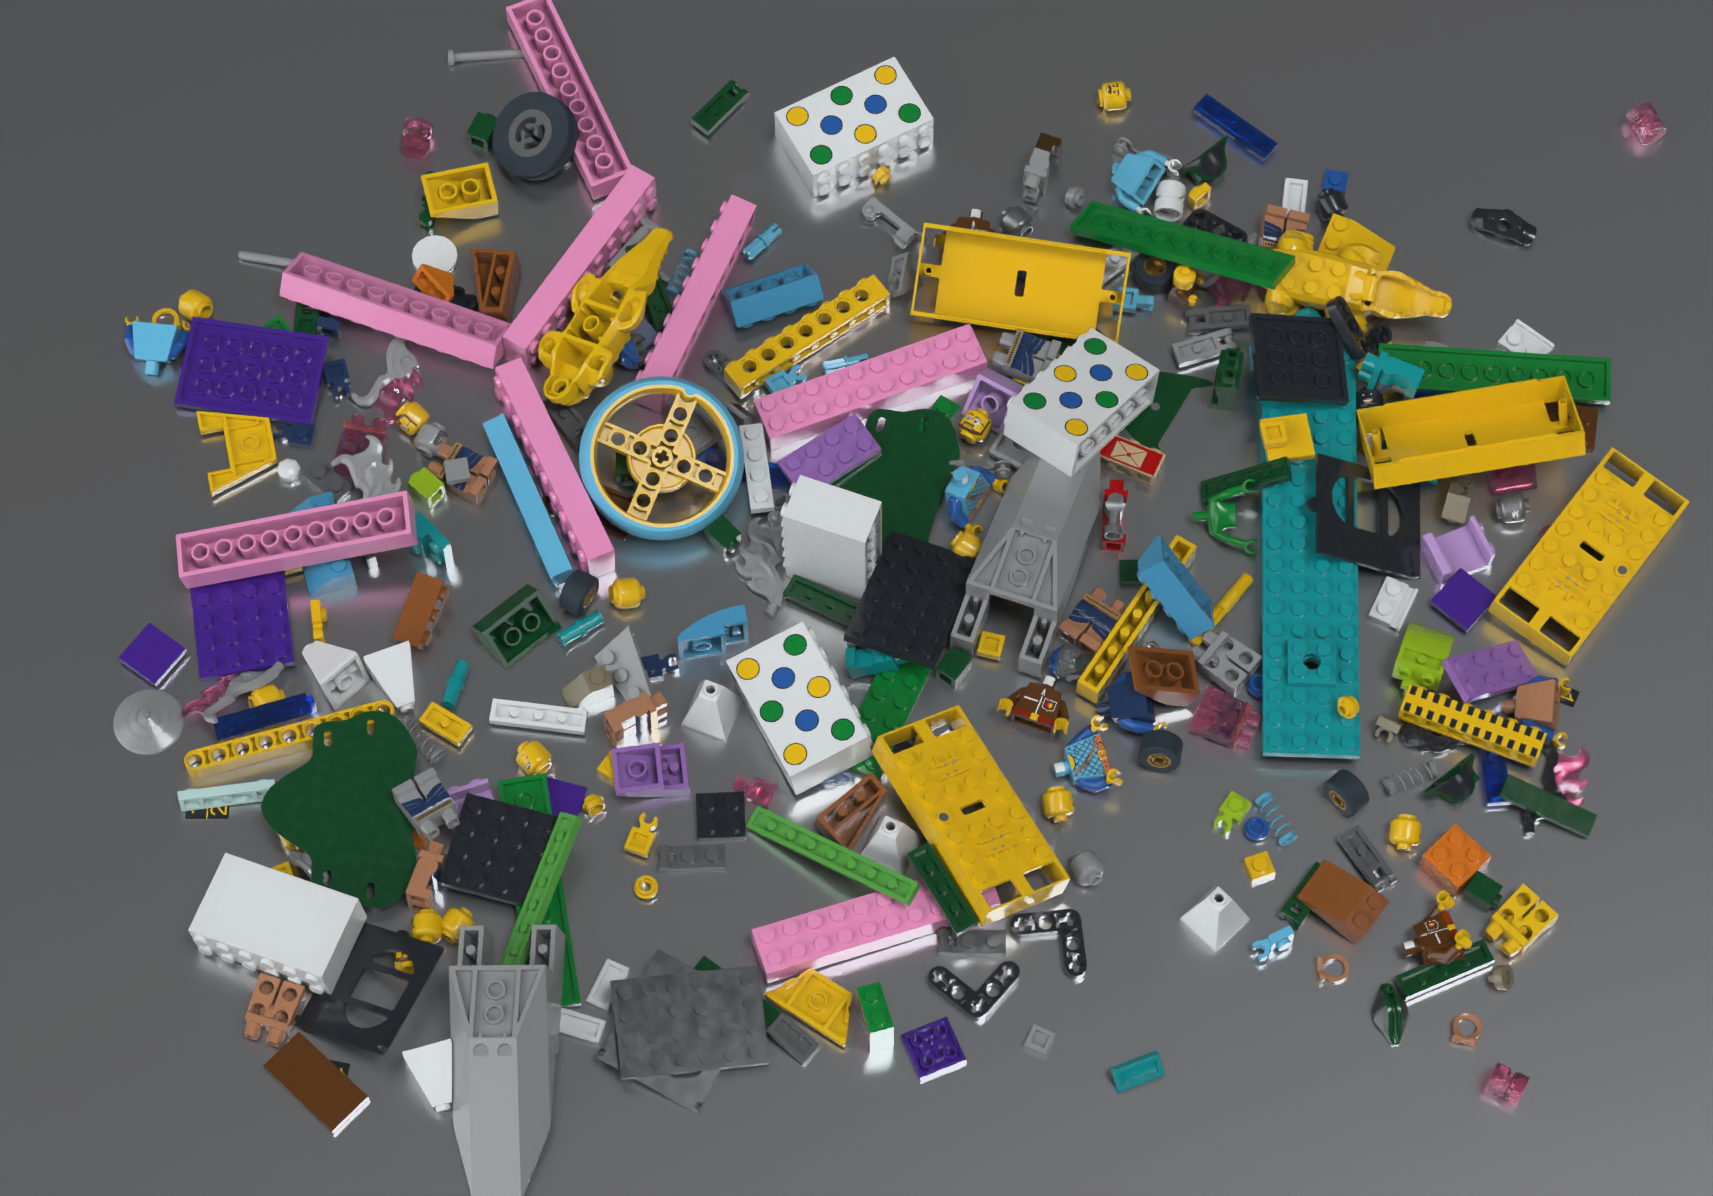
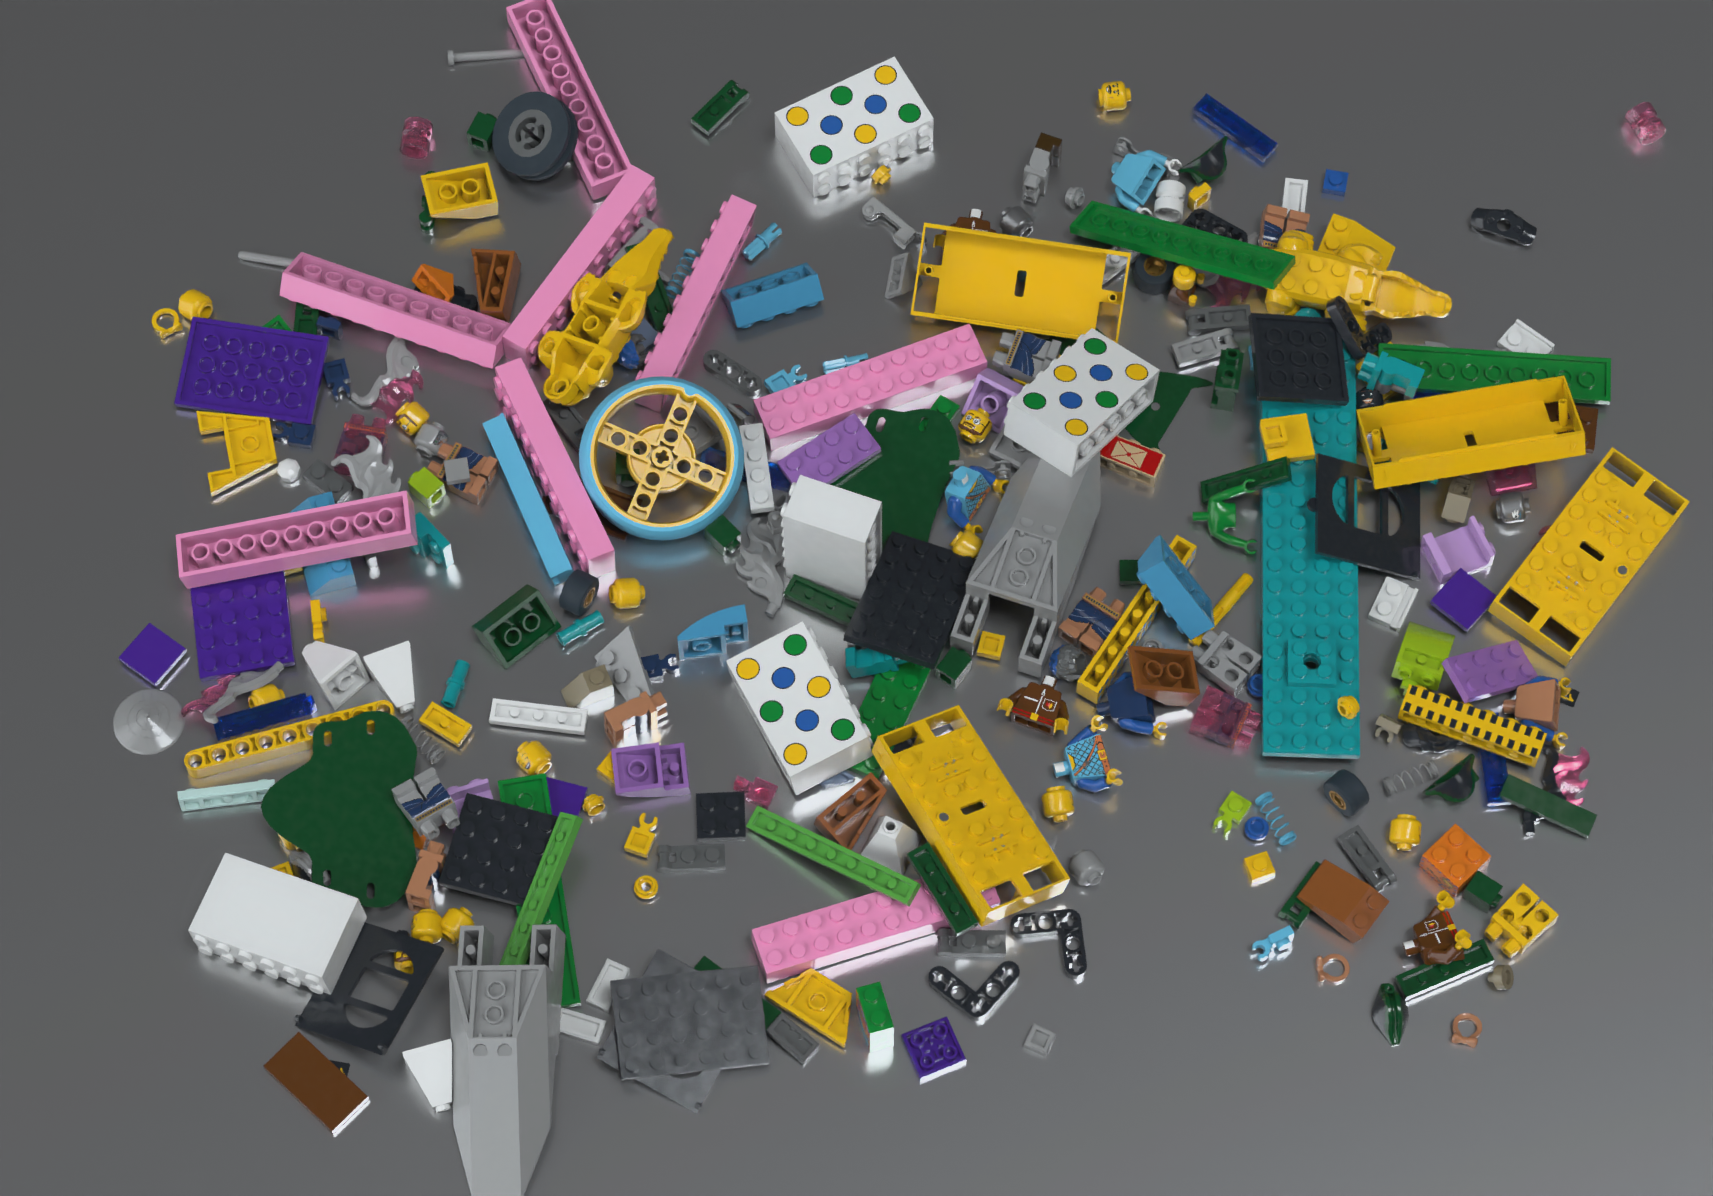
(155, 342): medium azure torso -> none
(208, 813): black sticker -> none
(273, 1009): nougat hips -> none
(422, 610): dark orange wedge -> none
(435, 252): white tile -> none
(713, 710): white slope -> none
(744, 382): yellow brick -> none
(1114, 511): hips -> none
(1133, 301): medium azure plate -> none
(1137, 1071): teal plate -> none
(1160, 751): black wheel -> none
(1215, 918): white slope -> none
(1330, 202): black head -> none
(1506, 1084): clear pink wheel -> none

